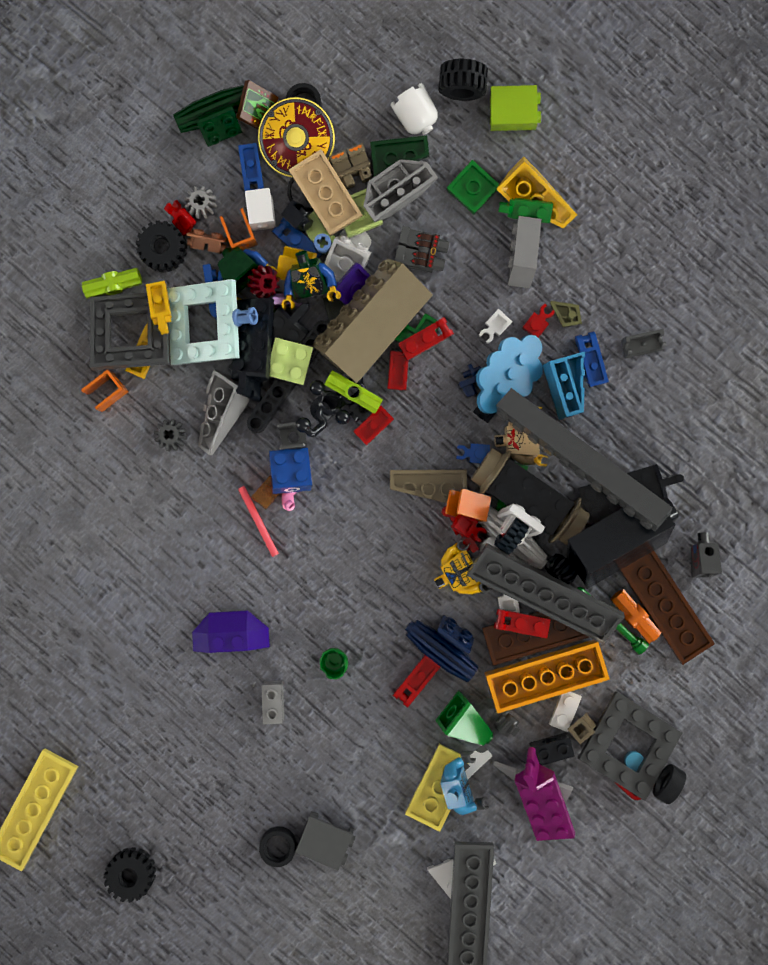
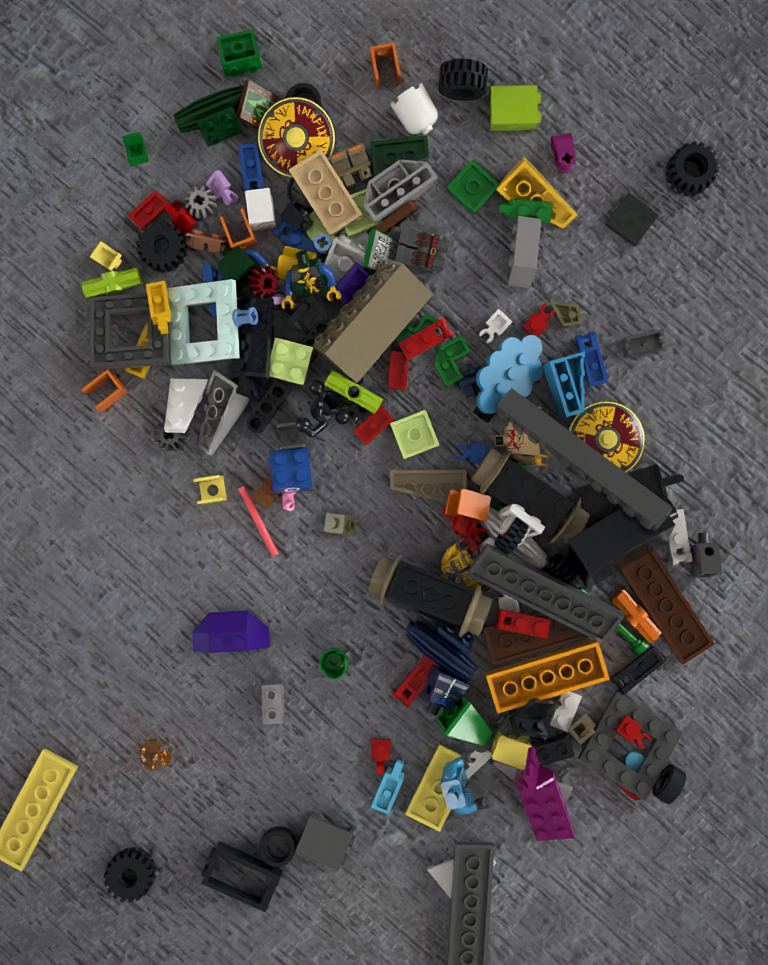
(106, 256): none -> light yellow bracket
(135, 149): none -> green bracket
(148, 210): none -> red plate
(152, 757): none -> clear orange piece
(182, 402): none -> white wing
(205, 482): none -> light yellow piece
(220, 188): none -> lavender plate
(239, 53): none -> green plate
(249, 861): none -> black window
(339, 524): none -> olive bracket
(379, 249): none -> tile
(380, 751): none -> red plate
(388, 788): none -> medium azure hinge
(391, 51): none -> orange piece
(397, 217): none -> reddish brown beam
(414, 434): none -> yellowish green plate
(430, 595): none -> black brick
(443, 690): none -> dark blue torso
(446, 359): none -> green plate
(510, 750): none -> light yellow piece
(528, 720): none -> black bracket
(563, 149): none -> magenta piece
(611, 432): none -> dish
(630, 731): none -> red plate
(631, 219): none -> pearl dark grey tile
(637, 670): none -> black plate
(679, 539): none -> white plate
(699, 155): none -> black tyre

